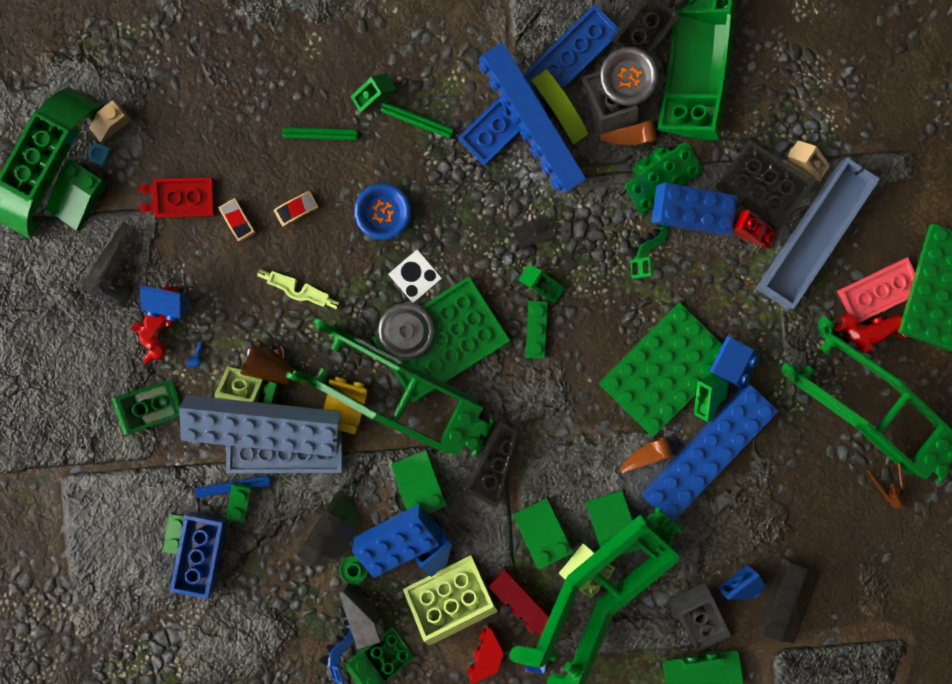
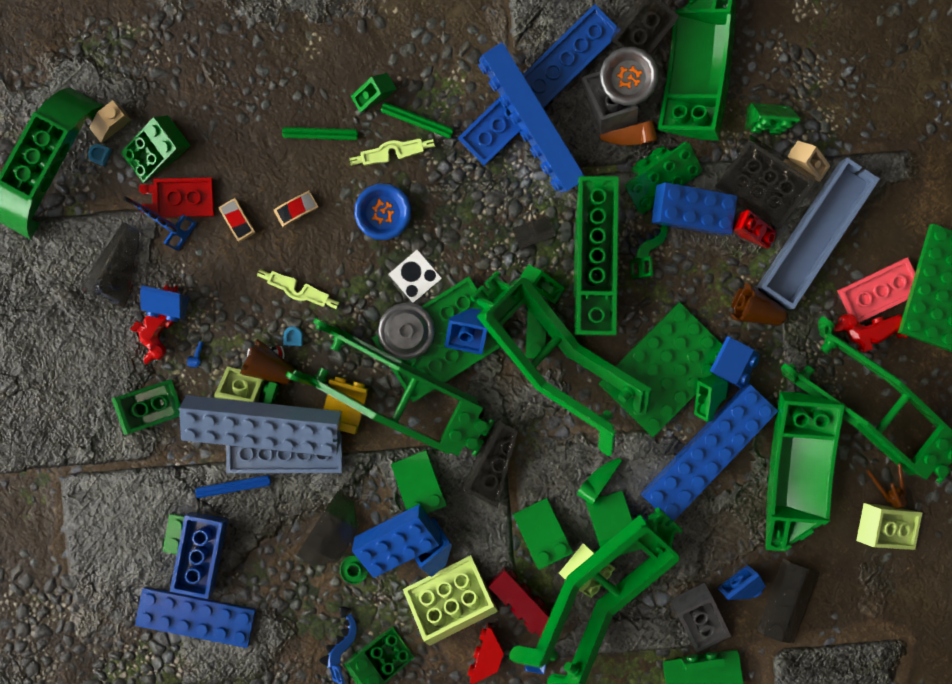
(75, 194): green slope -> none
(155, 147): none -> green slope
(170, 226): none -> blue piece
(195, 617): none -> blue plate
(238, 502): green plate -> none
(293, 337): none -> dark azure tile
(362, 618): flat silver slope -> none
(402, 149): none -> yellowish green piece
(466, 332): none -> blue slope
(501, 303): none -> green piece
(560, 106): lime slope -> none
(596, 256): none -> green slope
(596, 483): none -> green piece
(648, 454): dark orange piece -> none
(756, 307): none -> reddish brown cone
(770, 118): none -> green slope
(801, 467): none -> green slope
(889, 527): none -> yellowish green slope

